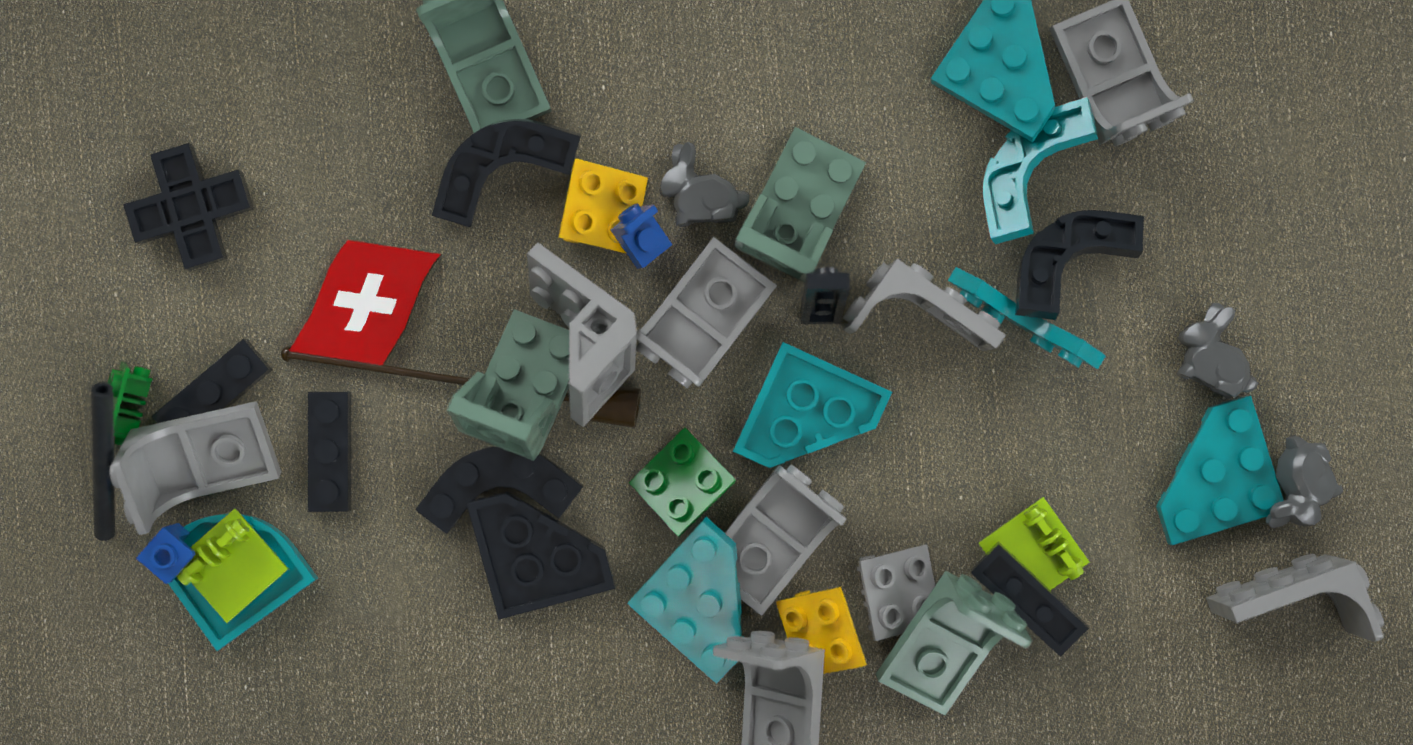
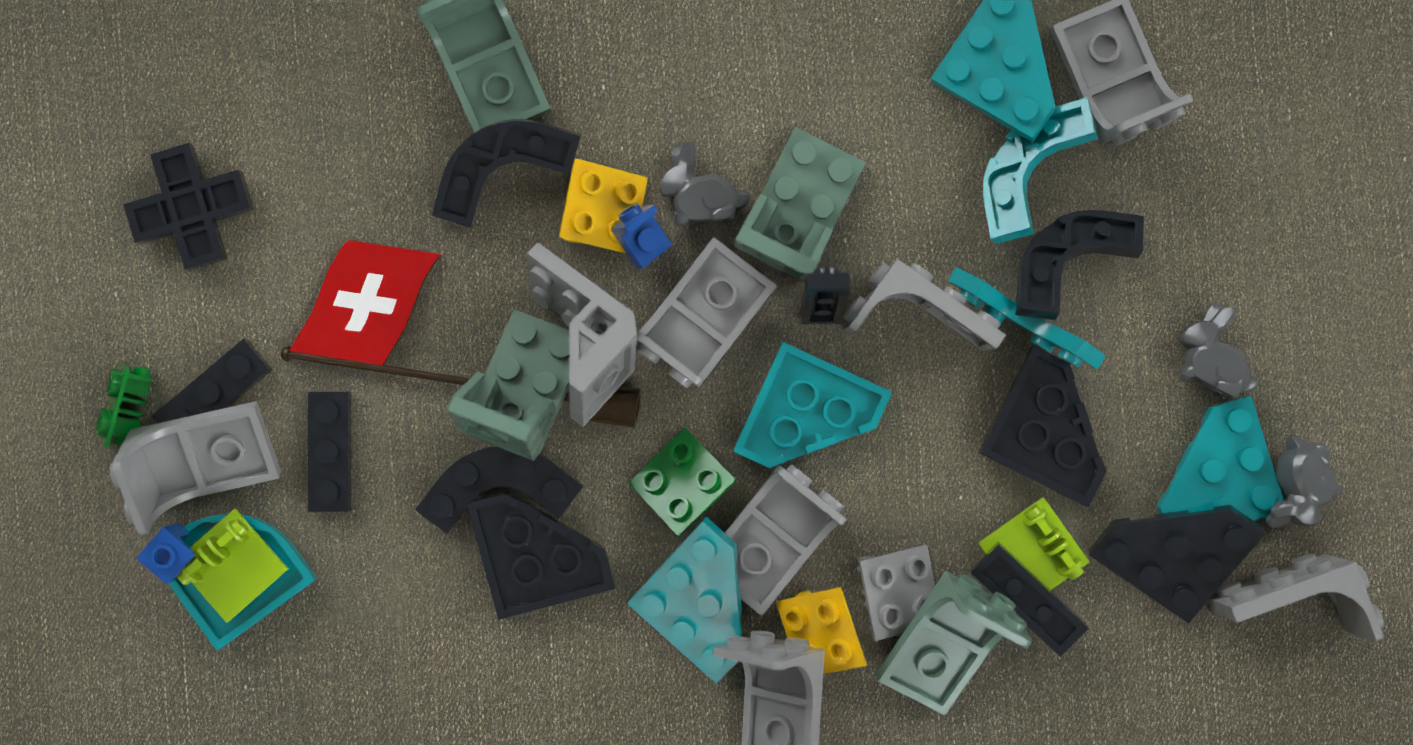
(102, 457): black piece -> none
(1046, 430): none -> black plate
(1178, 554): none -> black plate

